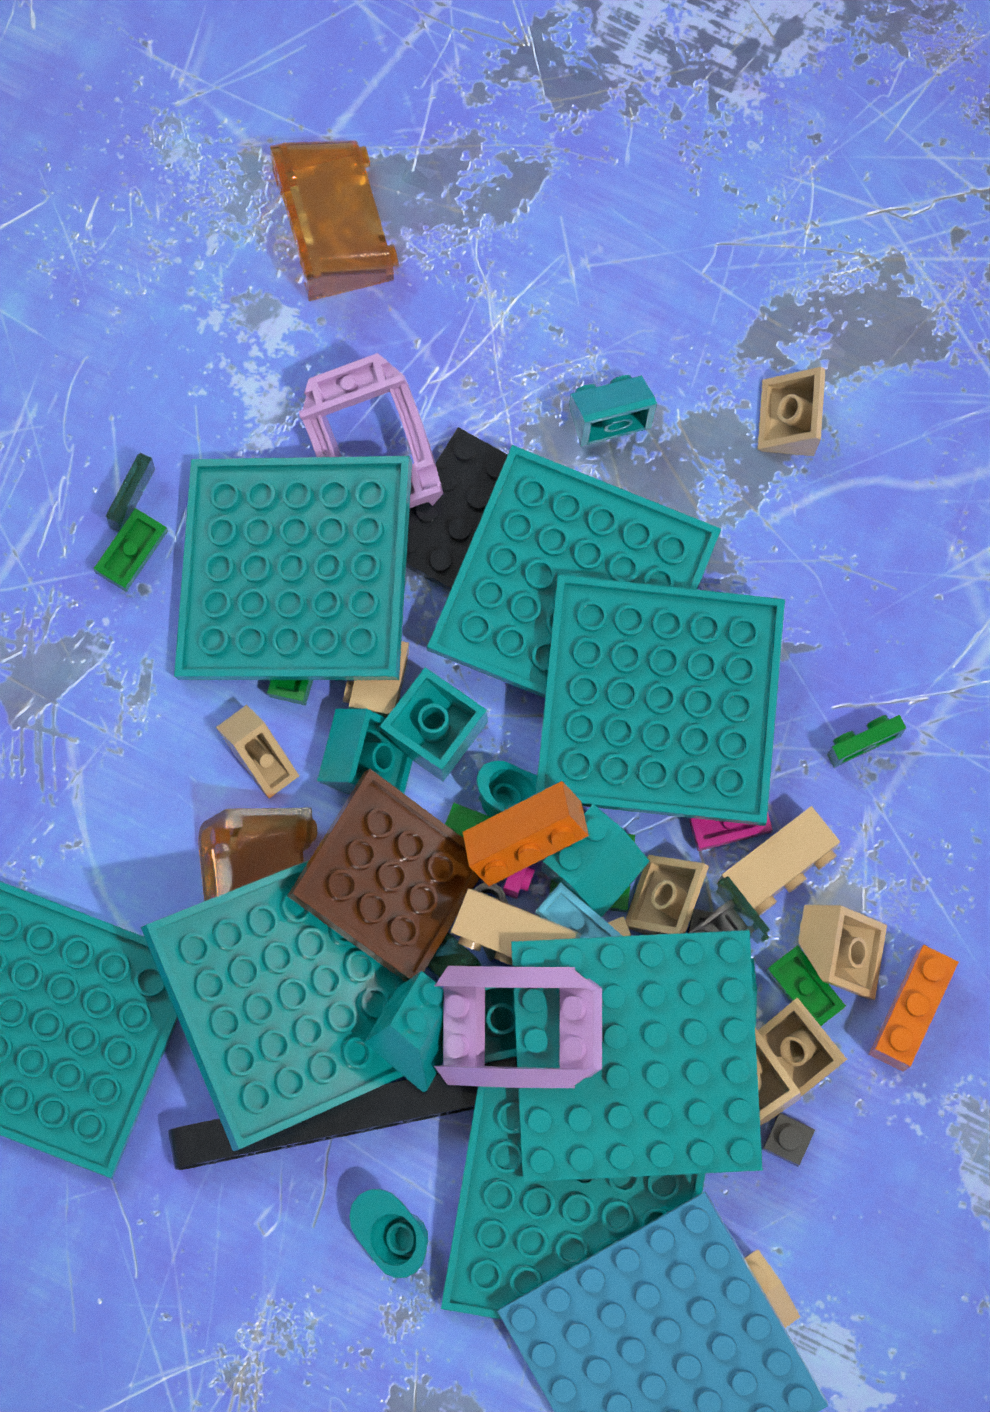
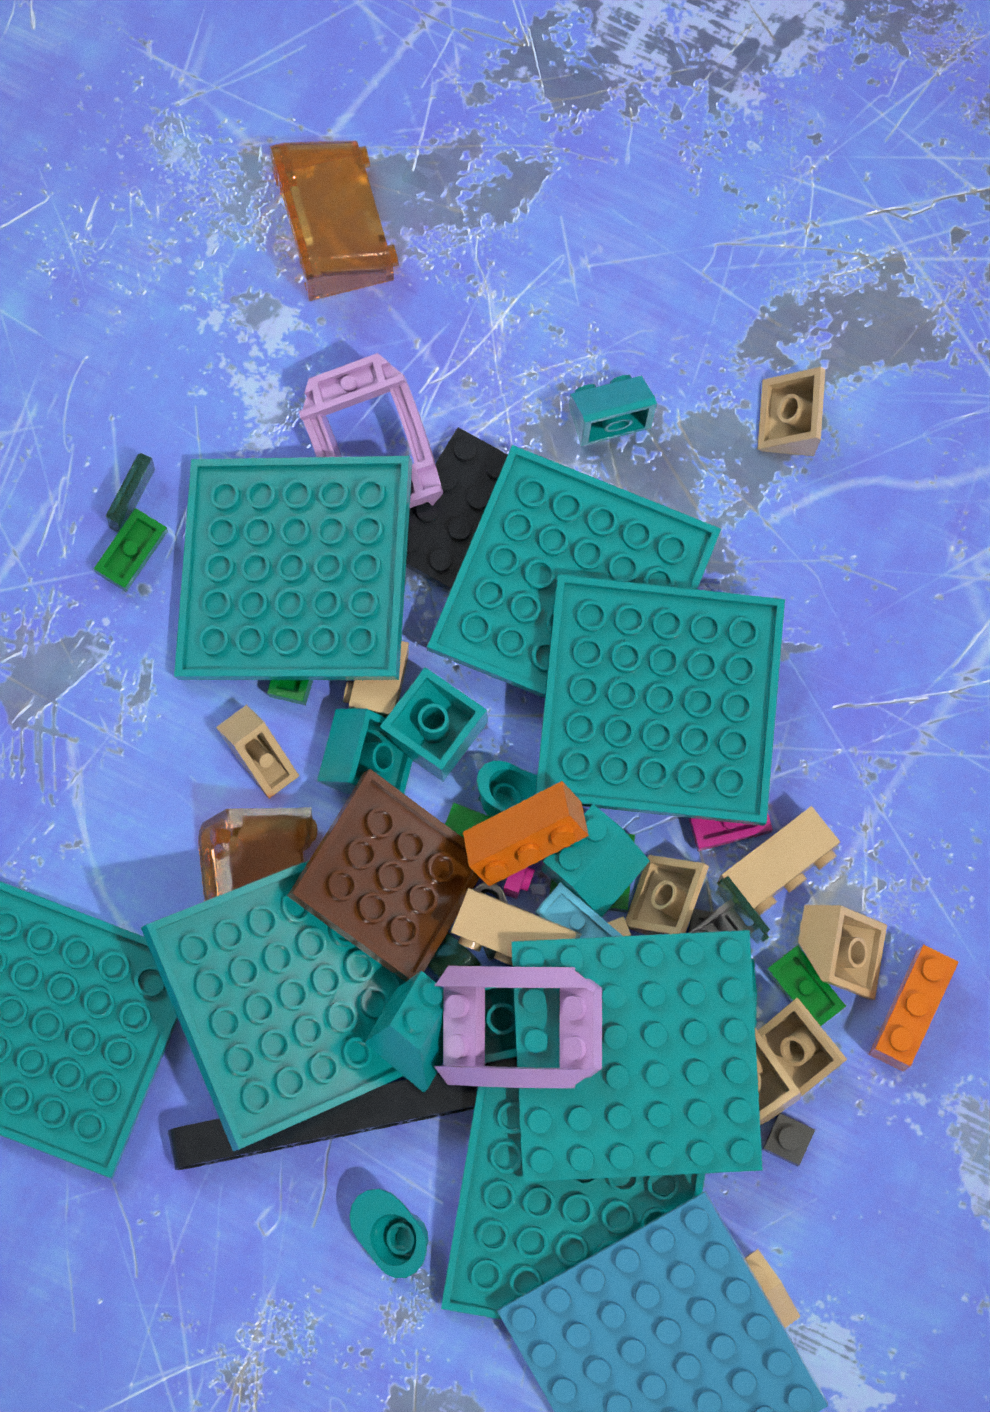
(879, 733): green plate -> none

